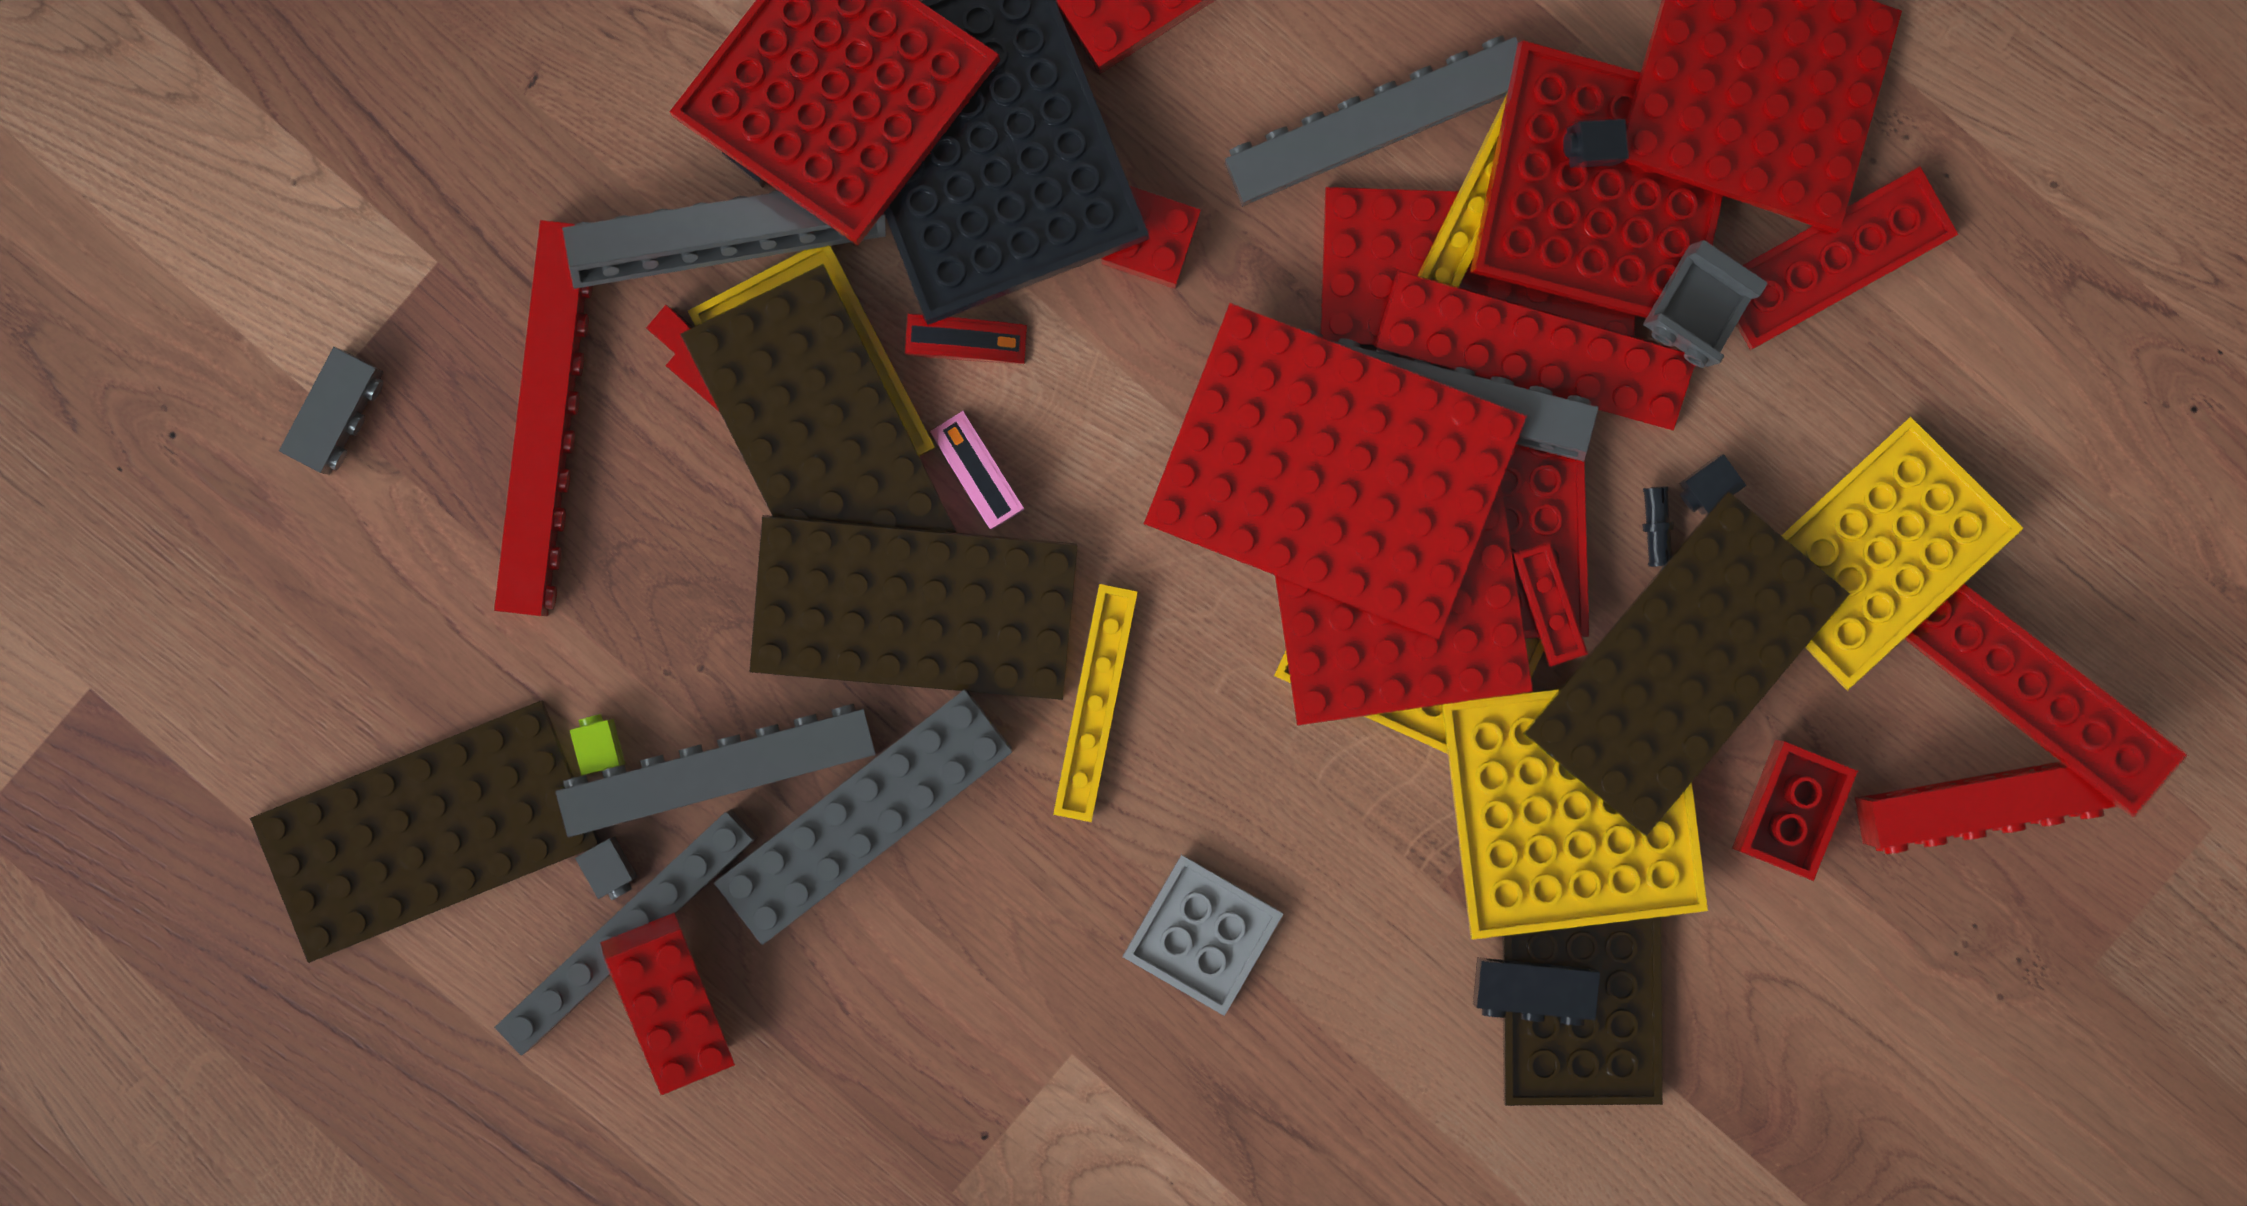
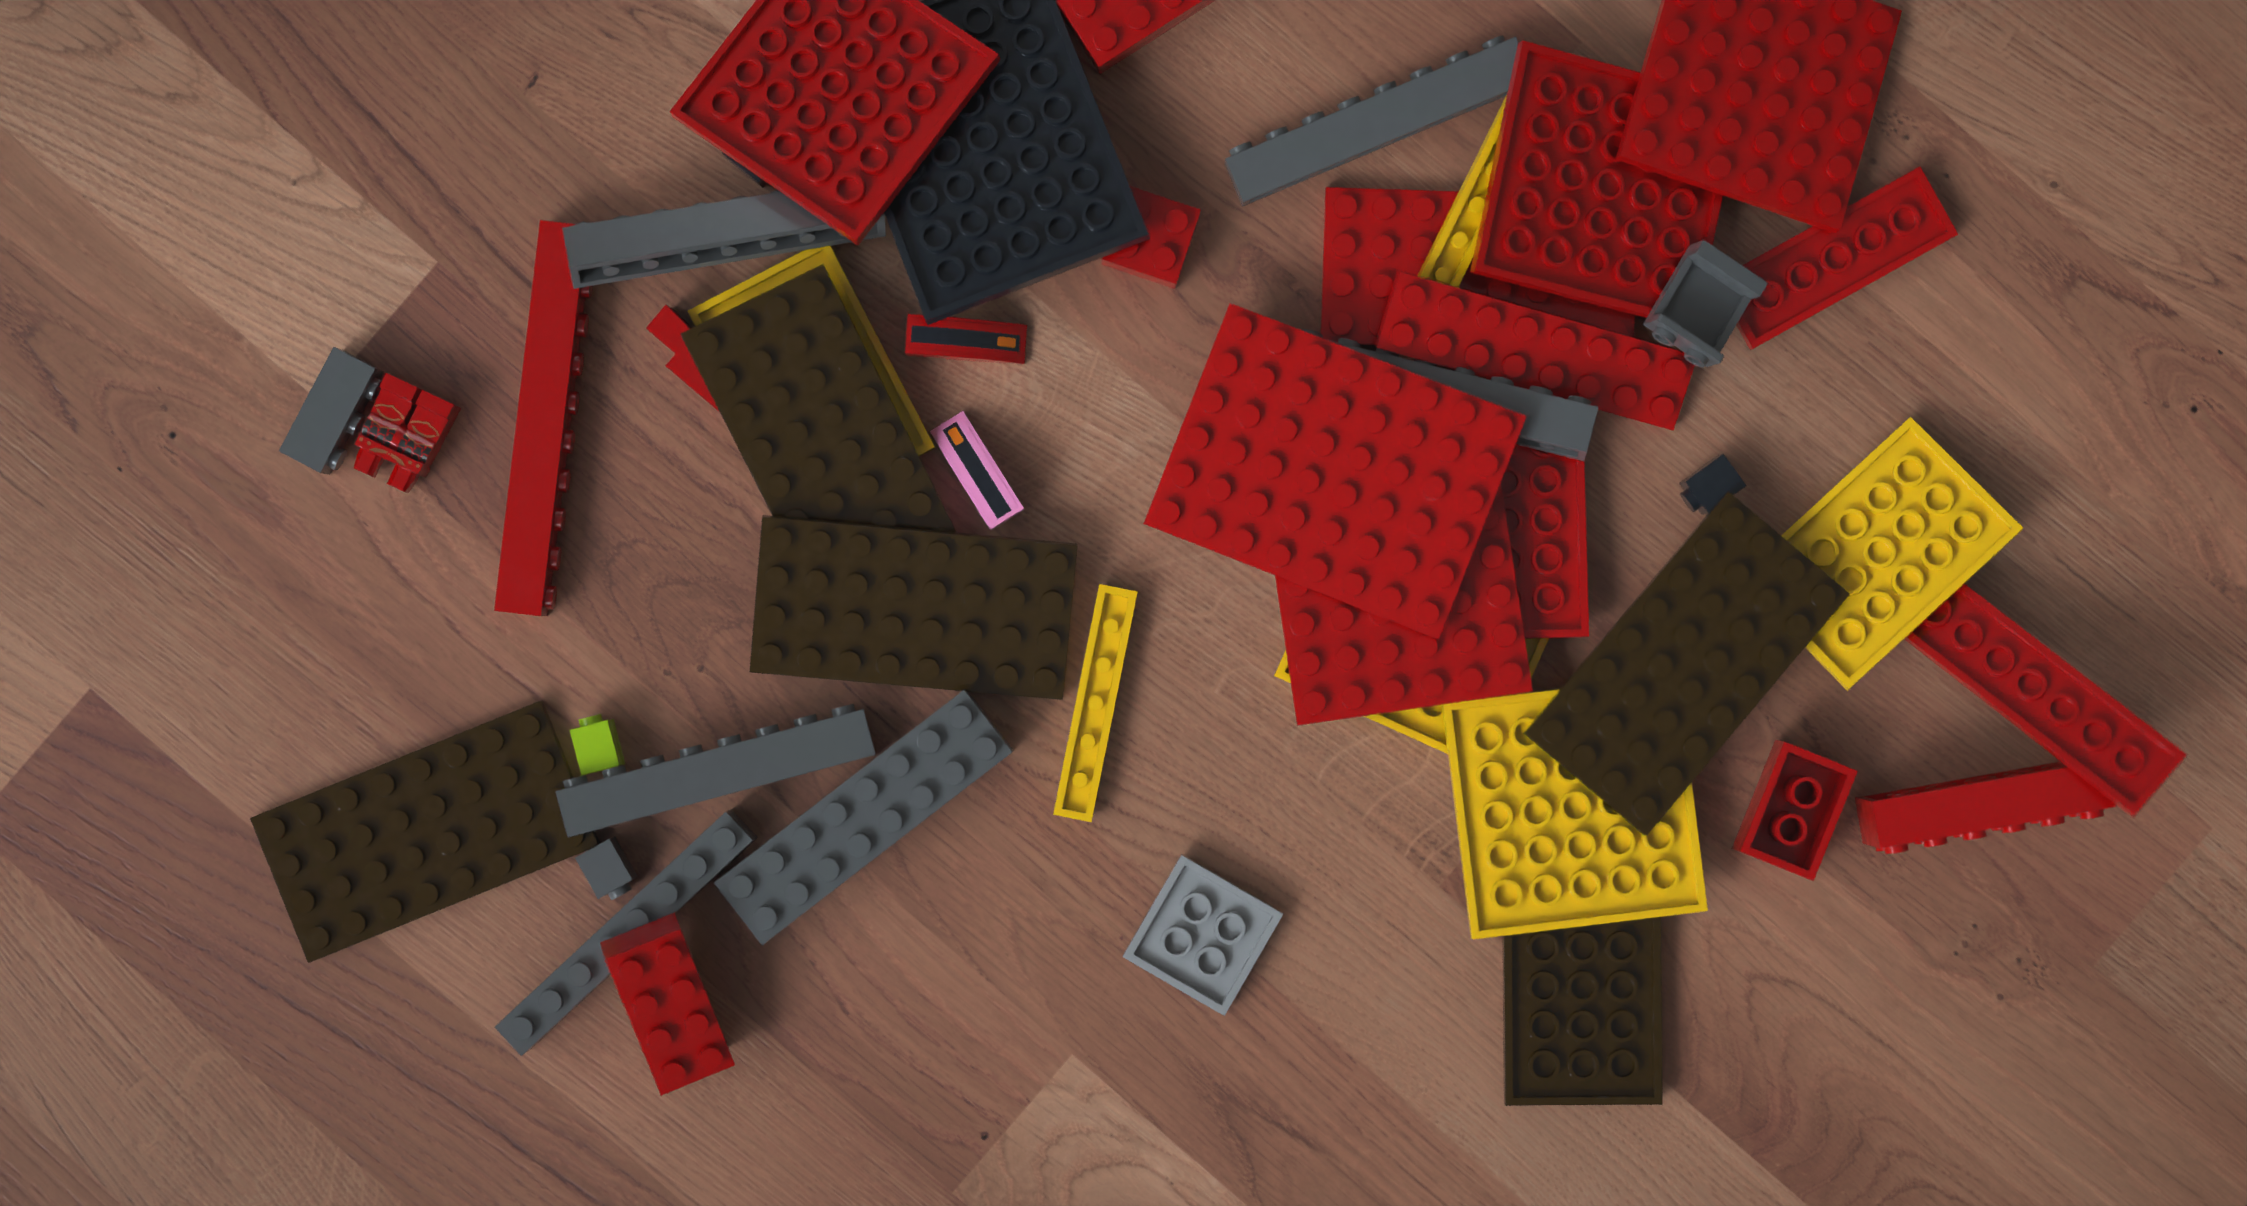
(404, 429): none -> red hips
(1536, 990): black brick -> none
(1549, 604): red tile -> none
(1596, 143): black brick -> none
(1657, 525): black pin -> none

